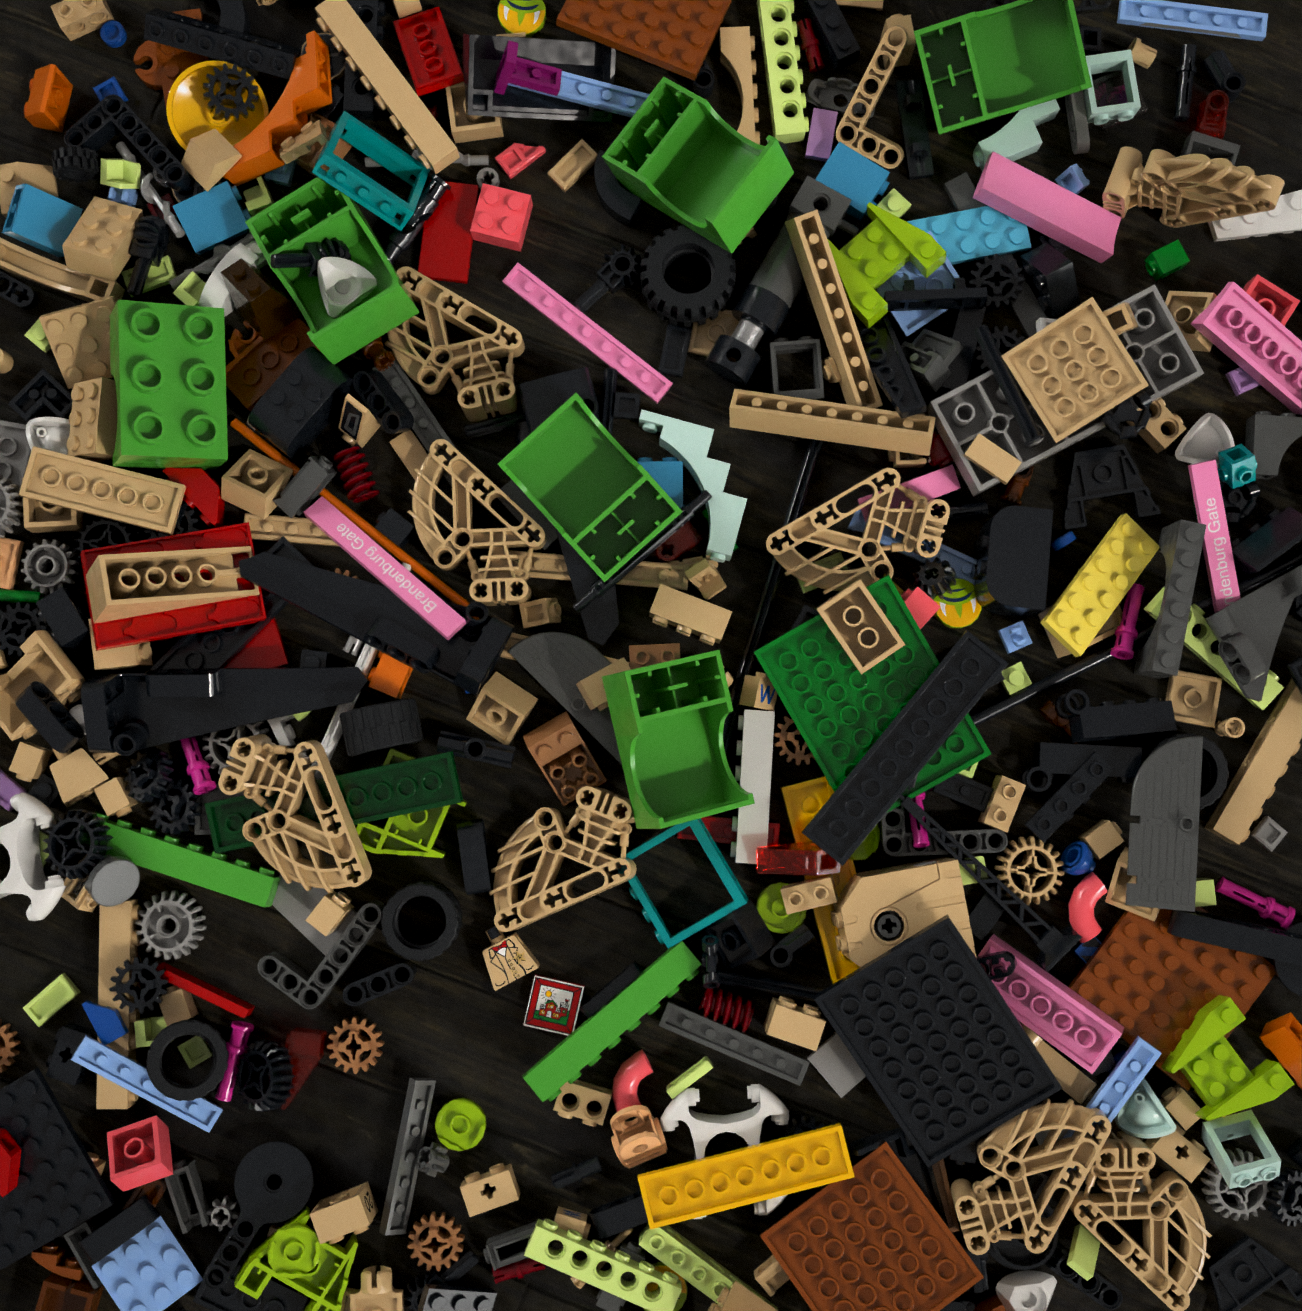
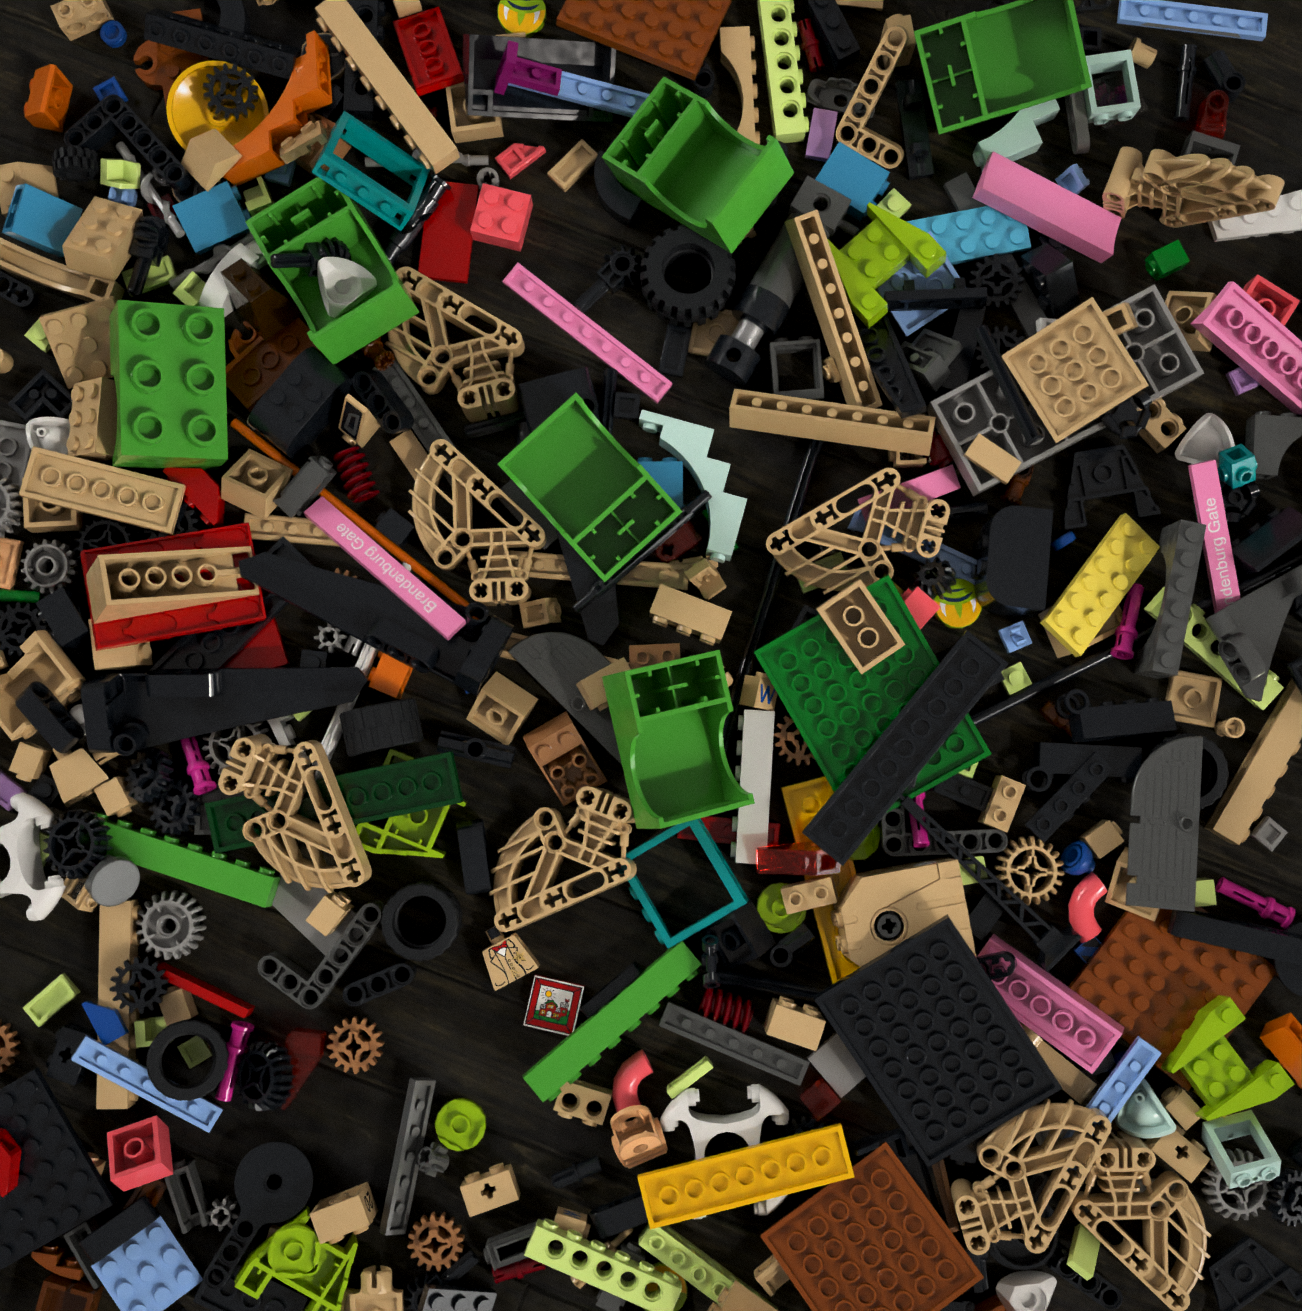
(324, 639): none -> light grey gear
(820, 1098): none -> clear red panel

